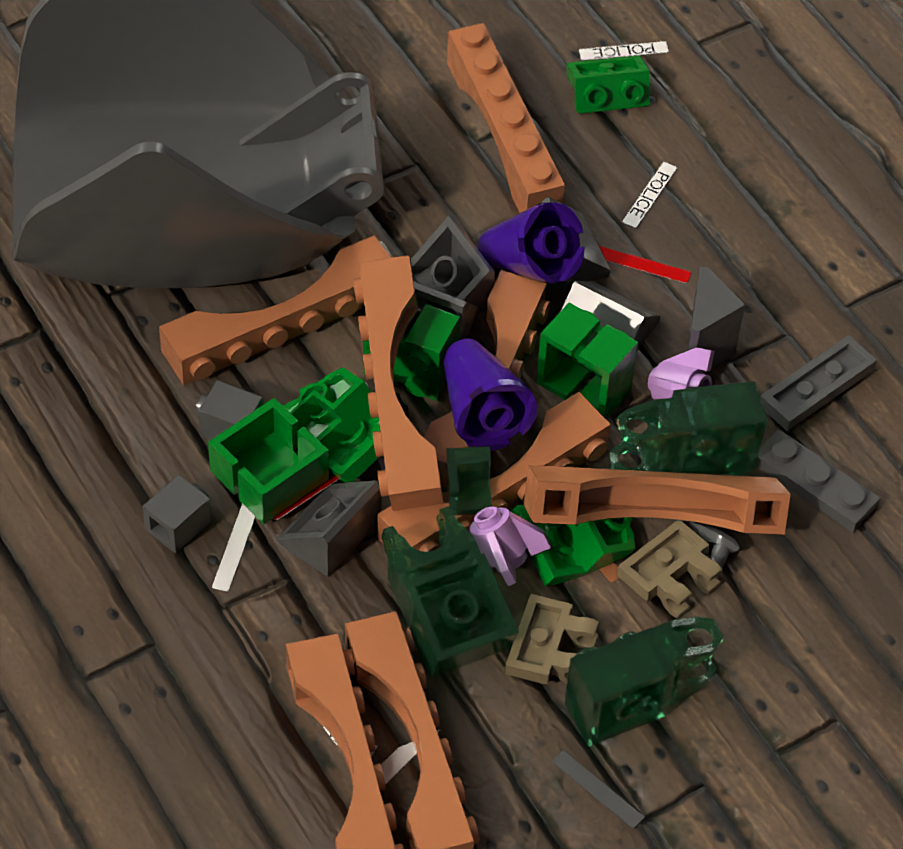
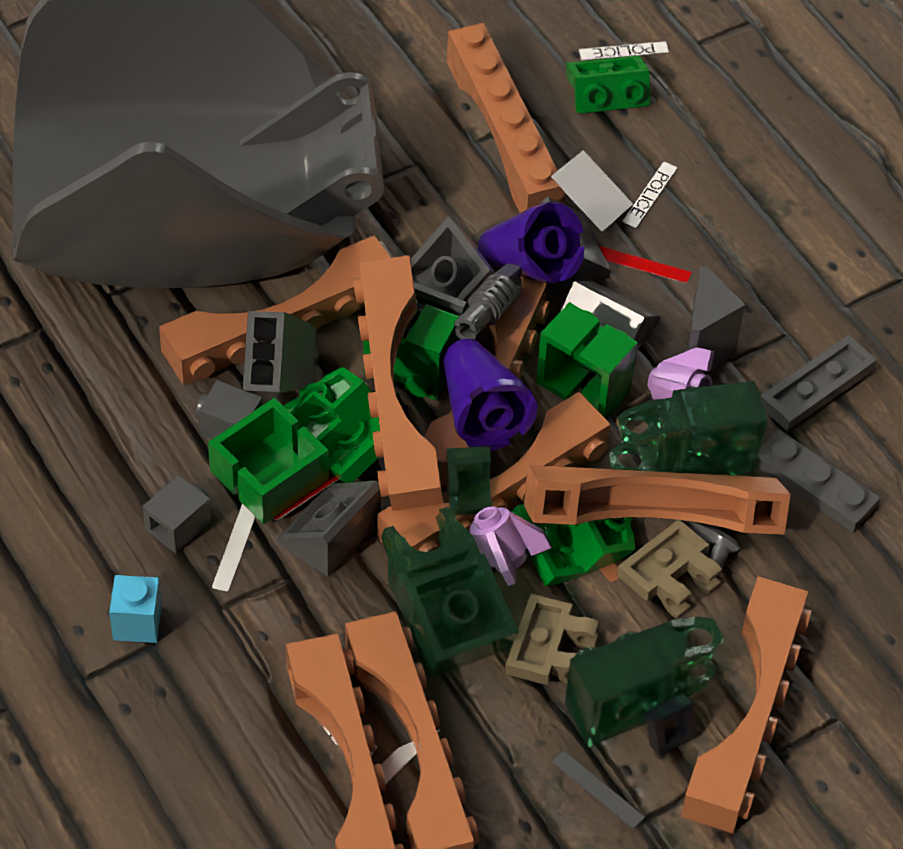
(135, 608): none -> medium azure brick
(278, 352): none -> dark grey torso
(490, 301): none -> dark grey hinge
(592, 190): none -> white sticker
(670, 724): none -> black plate
(723, 774): none -> nougat arch

